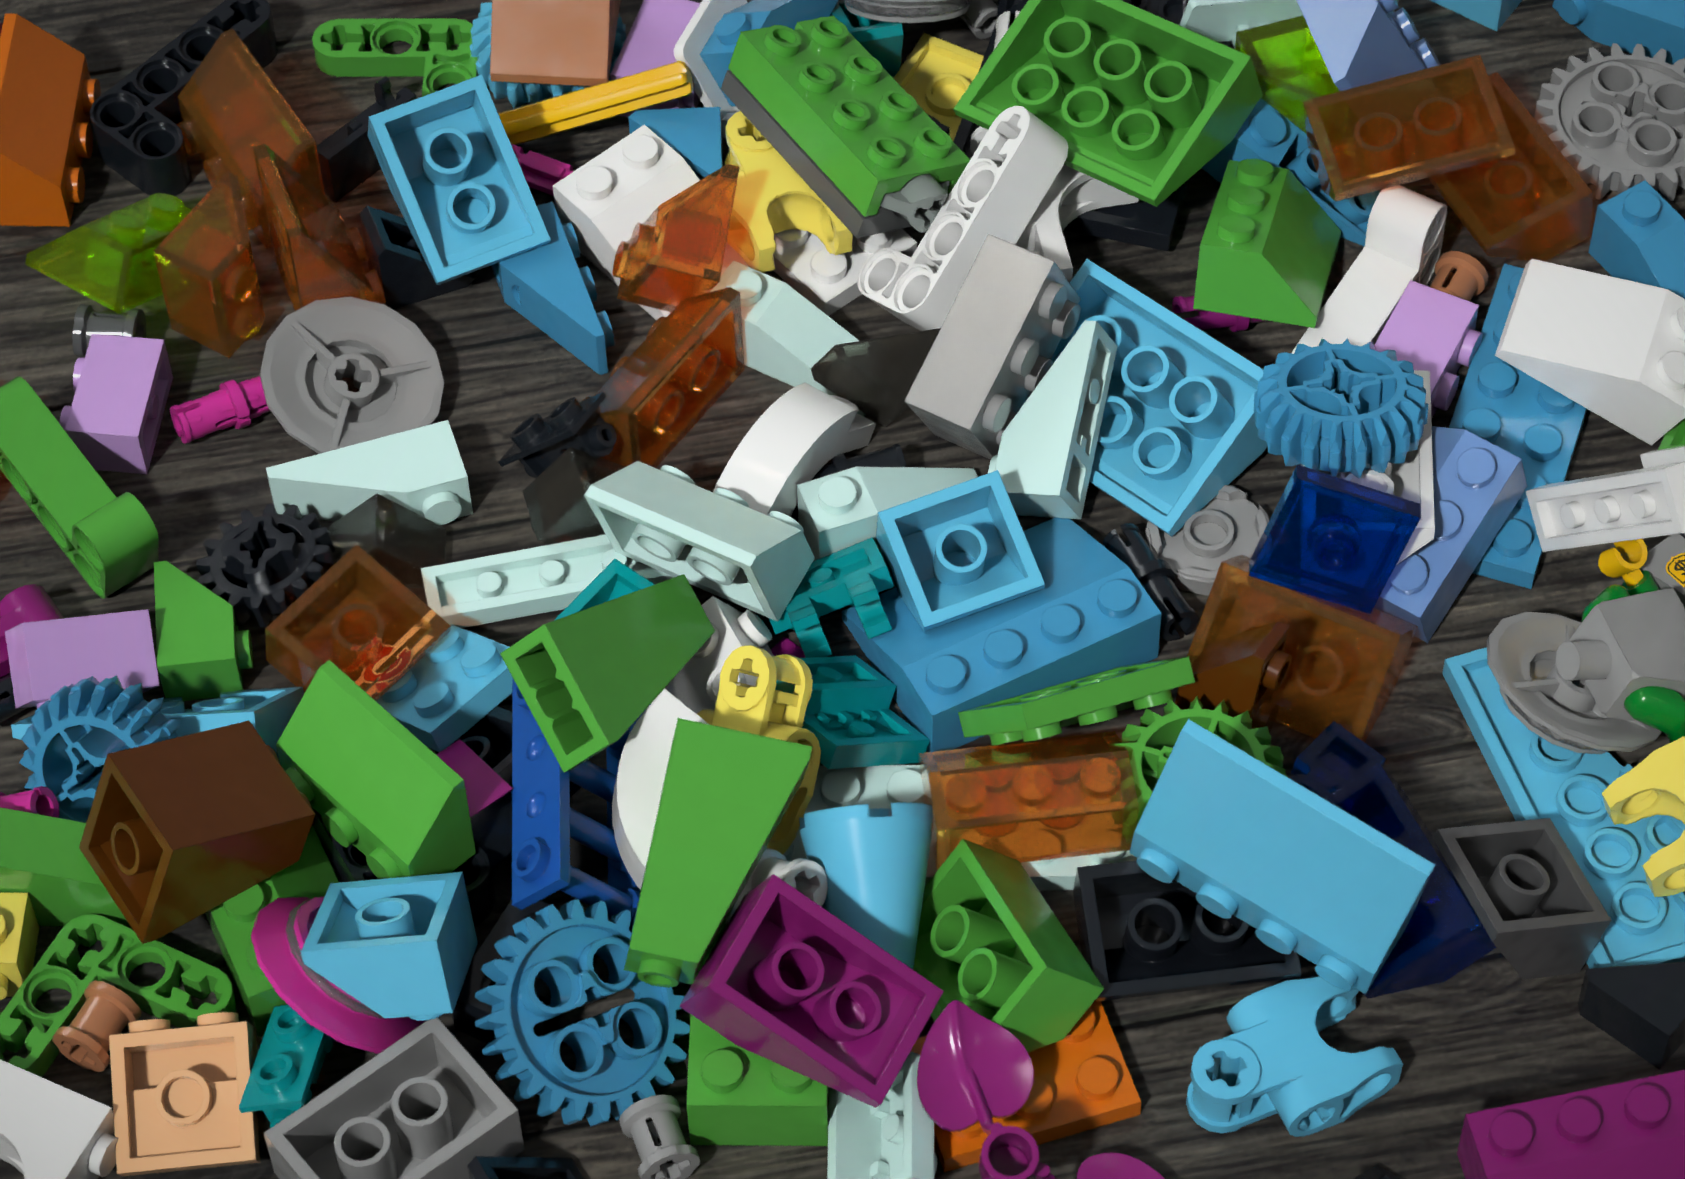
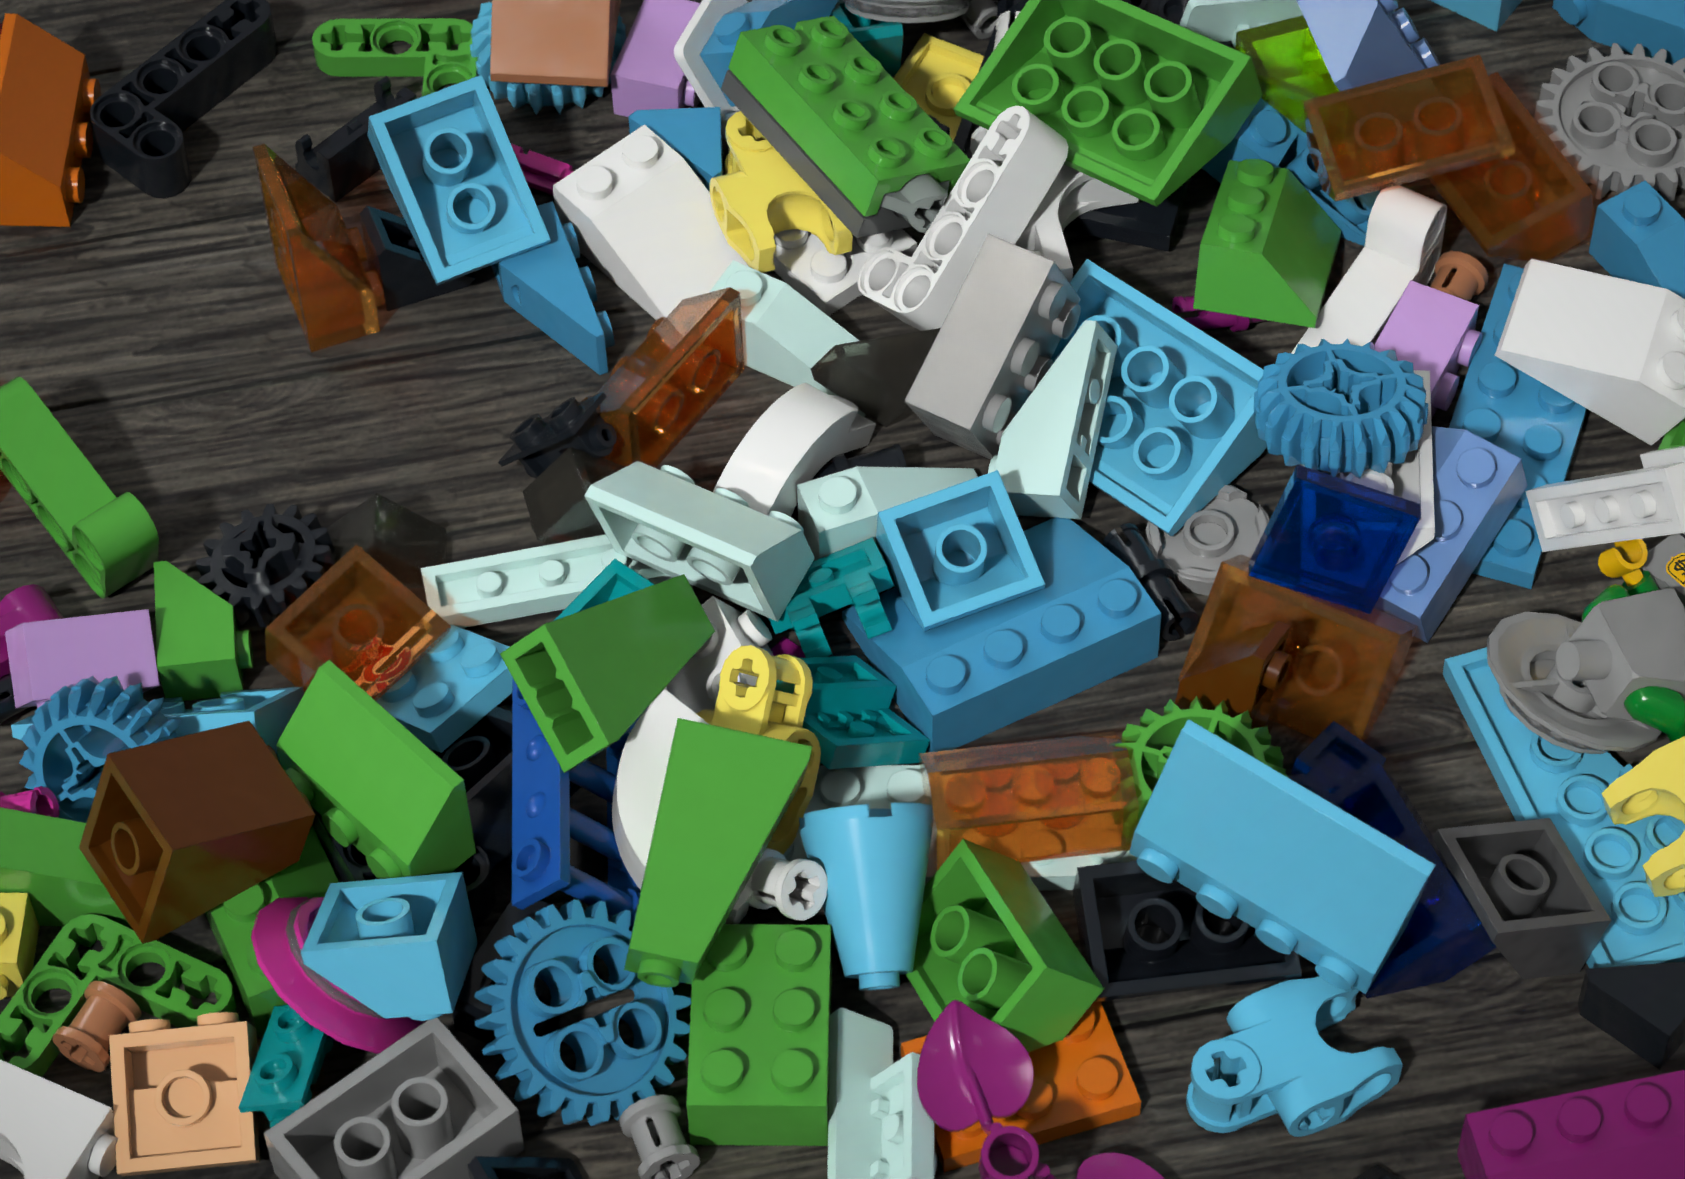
(92, 322): dark grey bush -> none
(114, 254): clear neon green slope -> none
(118, 401): lavender brick -> none
(212, 272): clear orange slope -> none
(230, 406): dark pink pin -> none
(232, 109): clear orange slope -> none
(356, 340): light grey piece -> none
(410, 468): light aqua slope -> none
(481, 781): magenta sticker -> none
(597, 102): yellow axle -> none
(679, 245): clear orange slope -> none
(811, 993): magenta slope -> none
(1079, 701): bright green plate -> none

